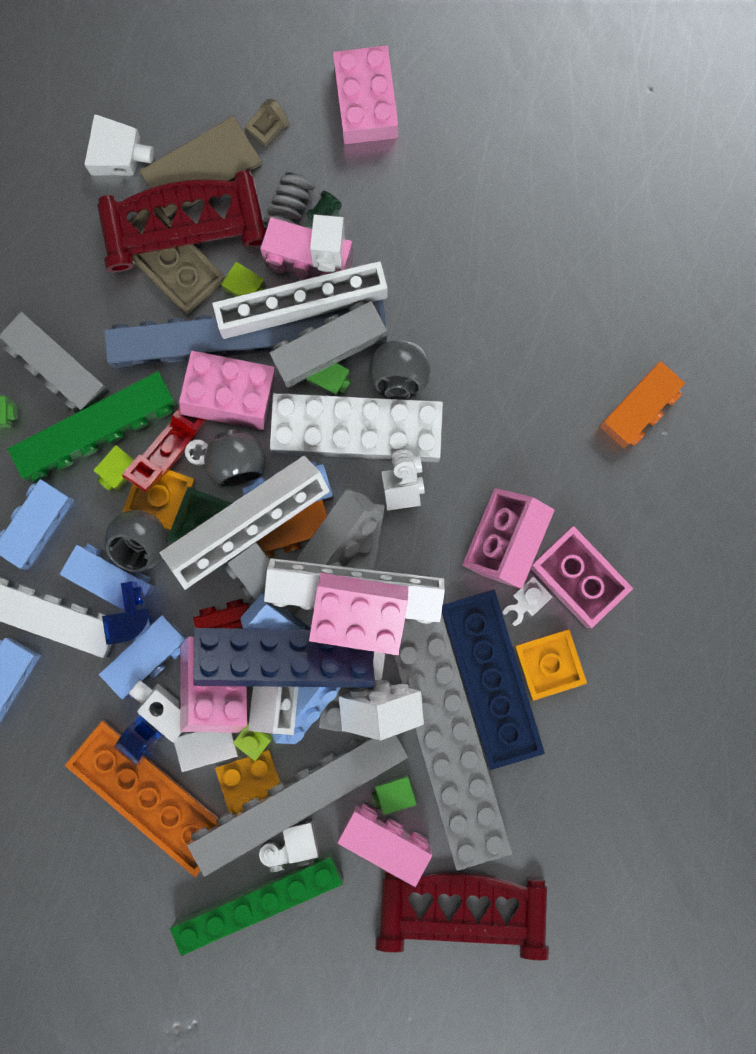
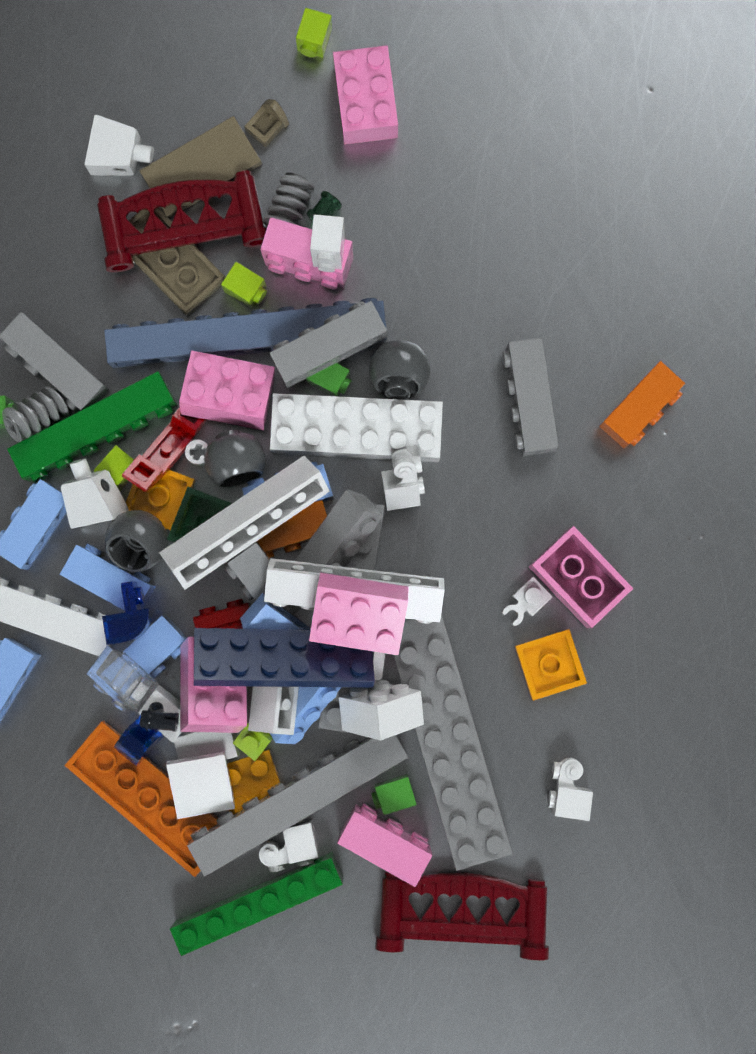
(32, 411): none -> light grey piece
(91, 496): none -> white torso
(122, 679): none -> clear brick
(159, 720): none -> black pin
(200, 785): none -> white tile
(300, 300): white brick -> none
(314, 33): none -> lime brick
(492, 680): dark blue plate -> none
(508, 537): bright pink brick -> none
(531, 397): none -> light grey brick
(567, 799): none -> white brick

